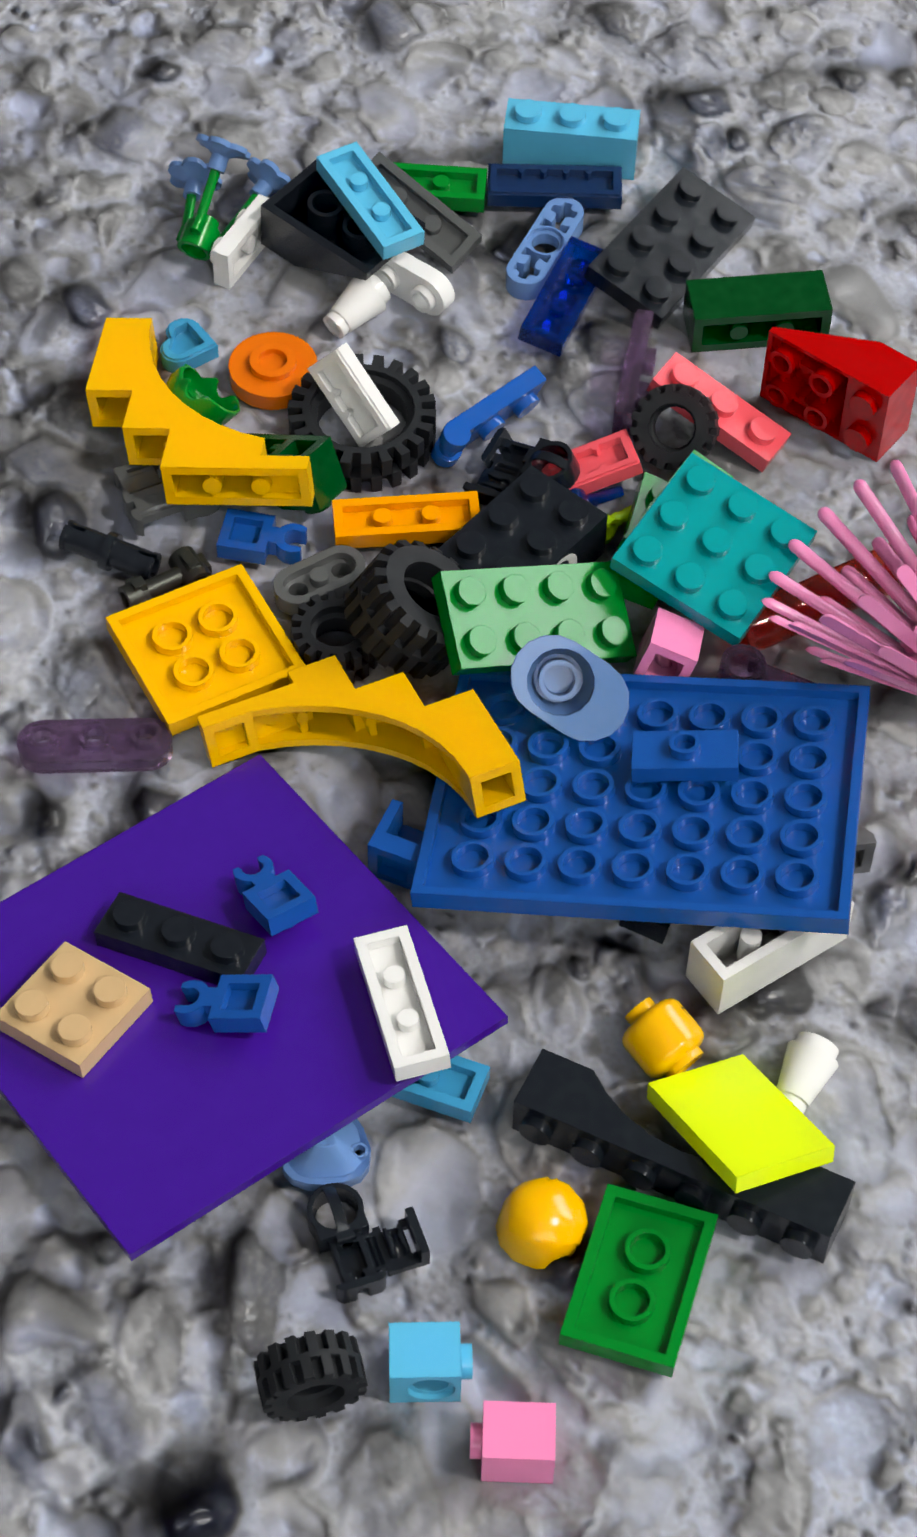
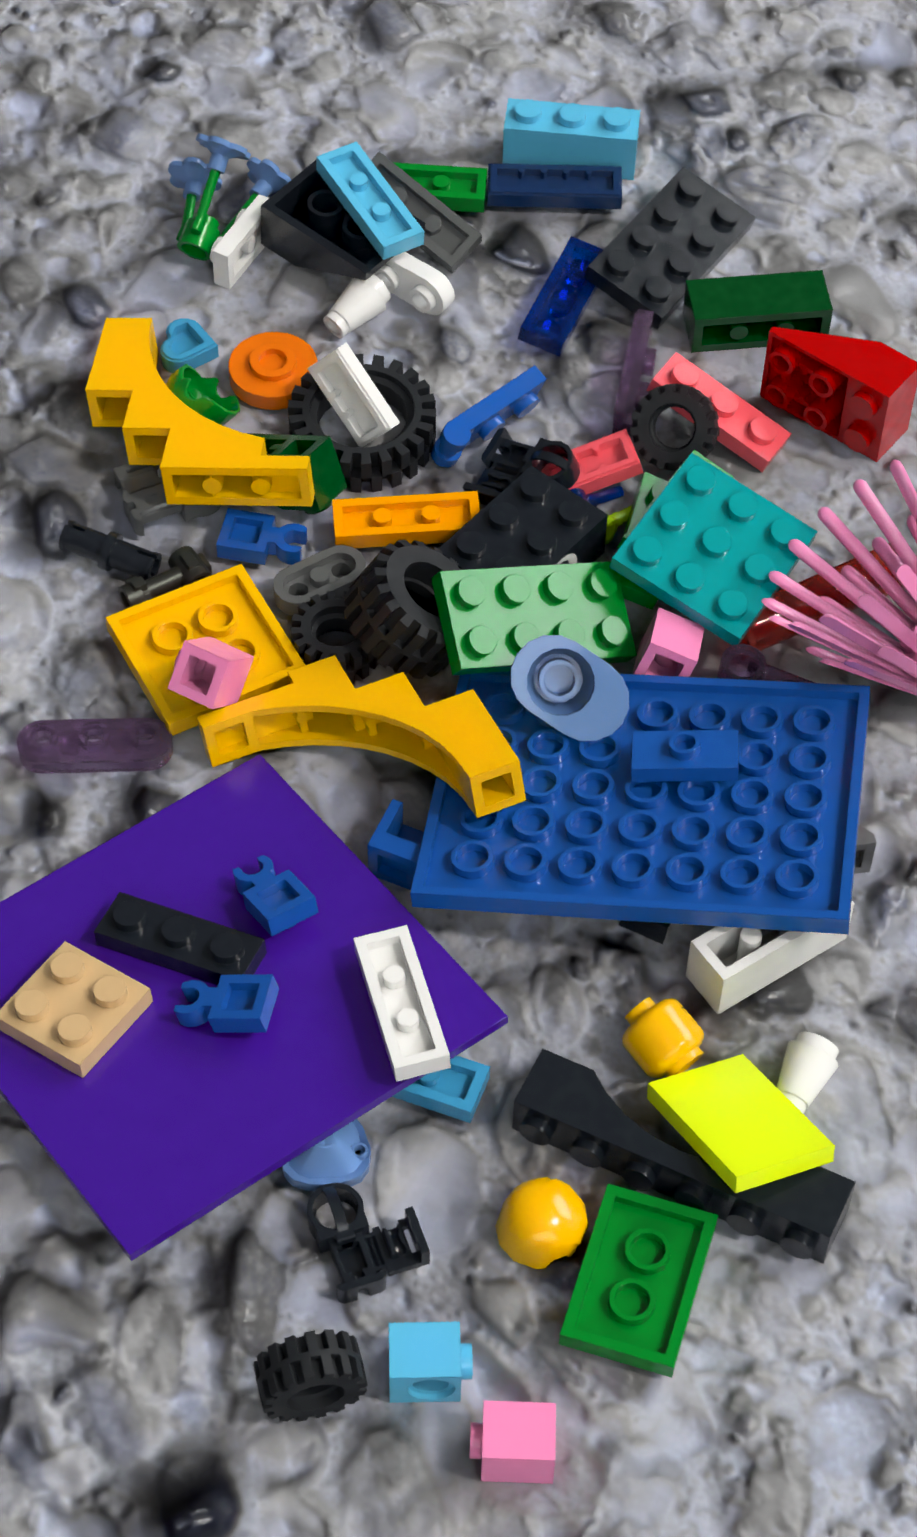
(210, 672): none -> bright pink brick
(543, 232): medium blue beam -> none

